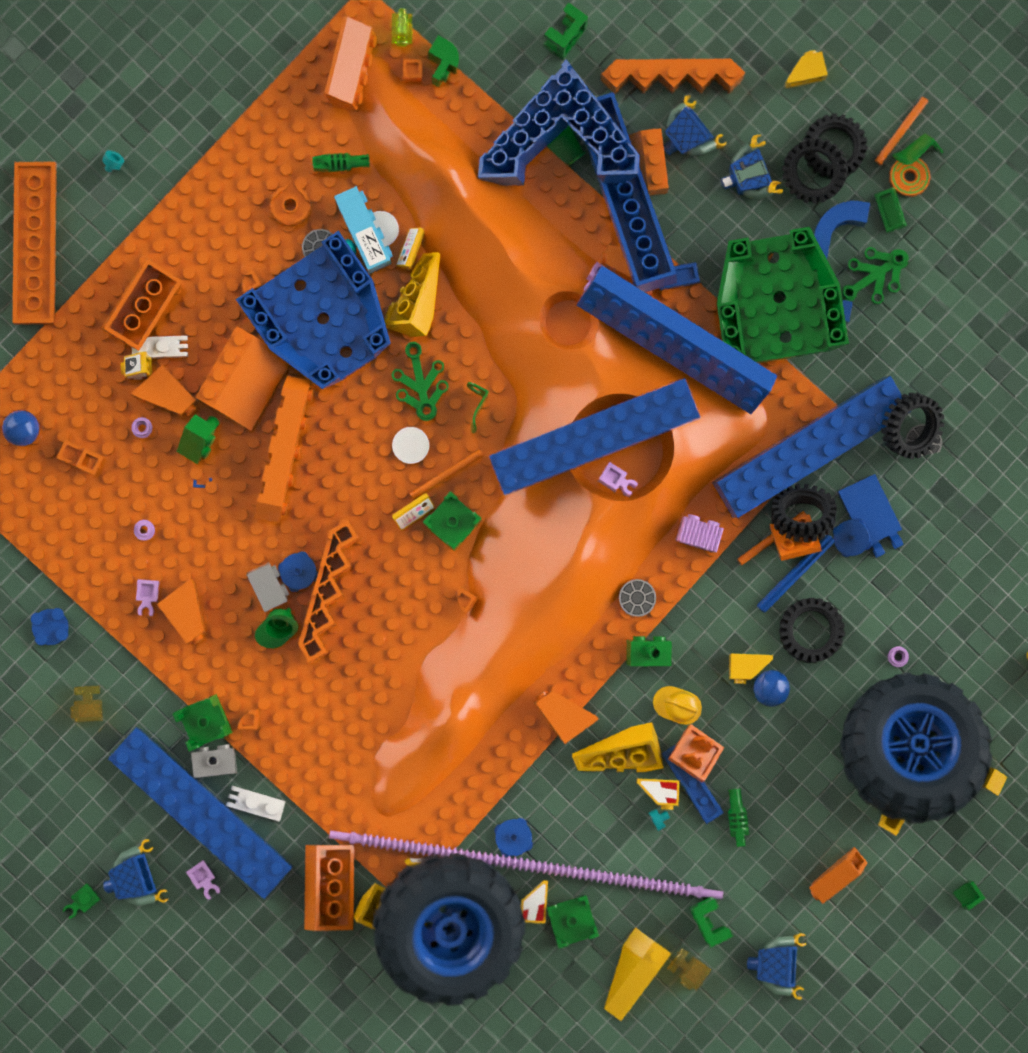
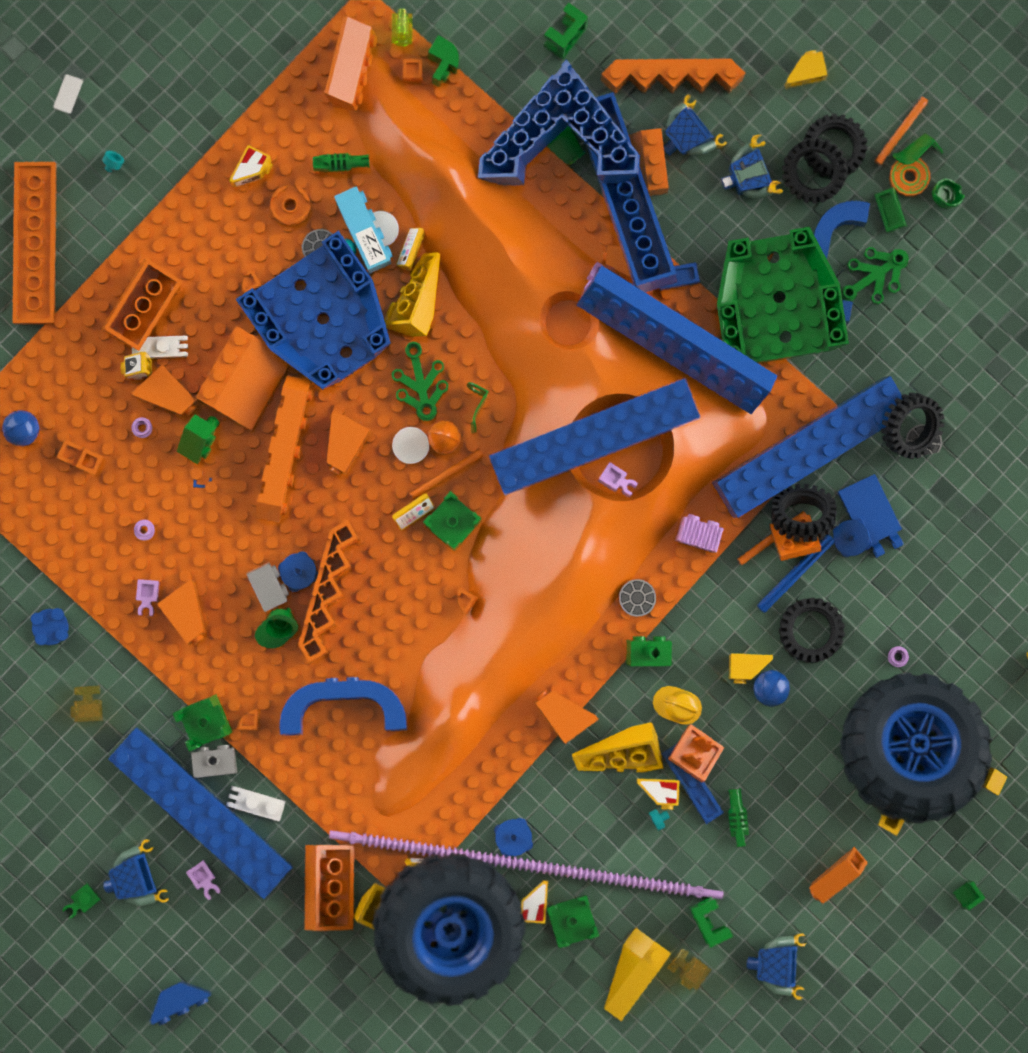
(68, 93): none -> white sticker
(177, 1000): none -> blue slope
(251, 167): none -> slope
(293, 712): none -> blue arch
(345, 442): none -> orange slope
(444, 437): none -> orange helmet
(947, 194): none -> green hair

